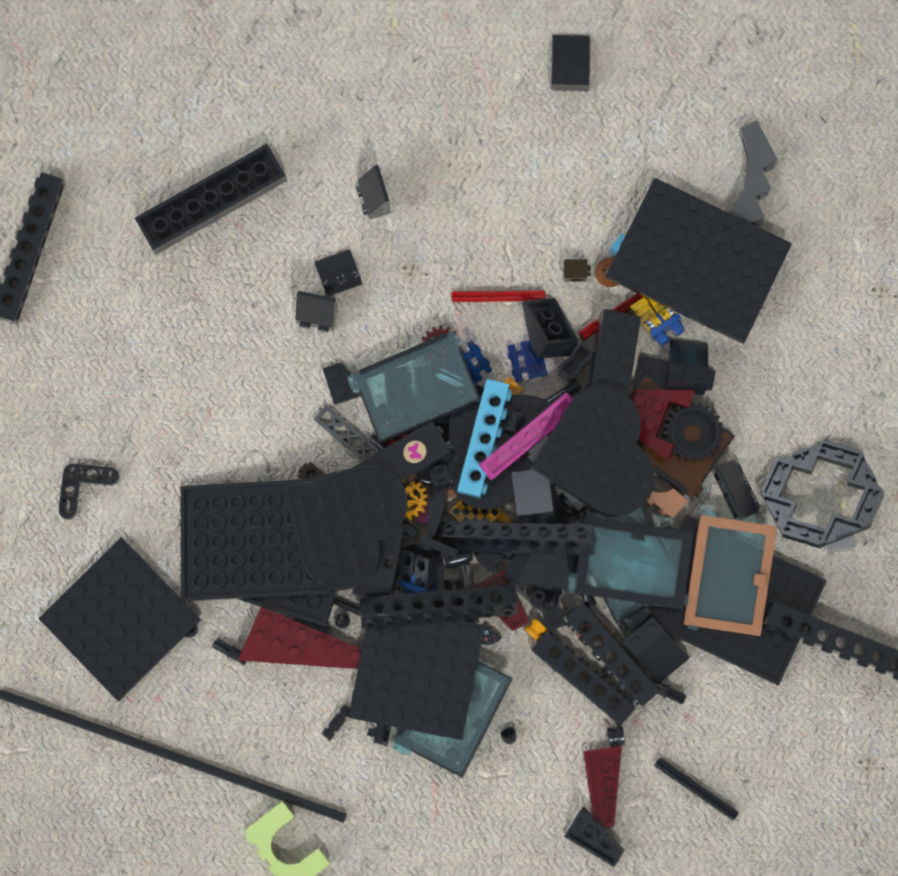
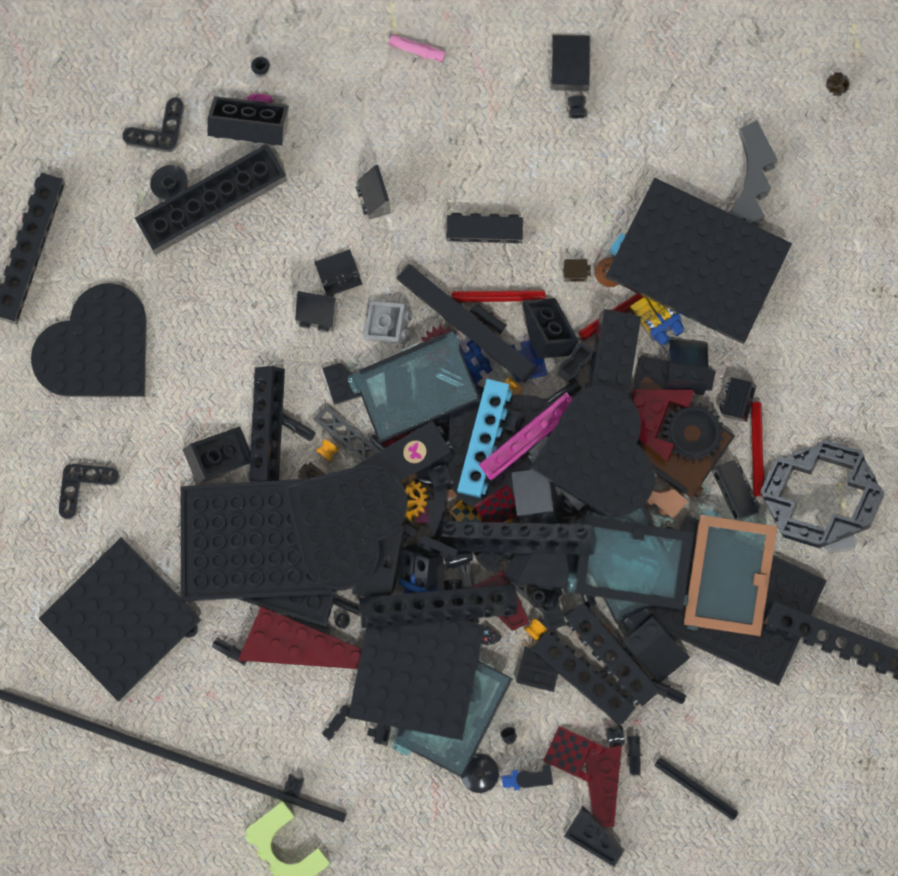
(98, 349): none -> black plate
(165, 133): none -> black beam
(168, 175): none -> black dish
(217, 455): none -> black slope
(247, 120): none -> black brick
(260, 62): none -> black cone
(260, 98): none -> dark pink tile
(266, 424): none -> black brick
(294, 785): none -> black wheel
(297, 427): none -> black axle
(327, 450): none -> light orange wheel
(388, 322): none -> light grey plate
(417, 48): none -> bright pink pin
(466, 323): none -> black beam
(484, 228): none -> black brick
(488, 318): none -> black pin
(489, 778): none -> black dish
(498, 506): none -> dark red flag
(528, 780): none -> black hips
(536, 672): none -> black wing
(570, 751): none -> dark red flag
(577, 107): none -> black wheel
(634, 755): none -> black axle
(738, 399): none -> black brick
(757, 448): none -> red axle
(837, 84): none -> dark brown gear

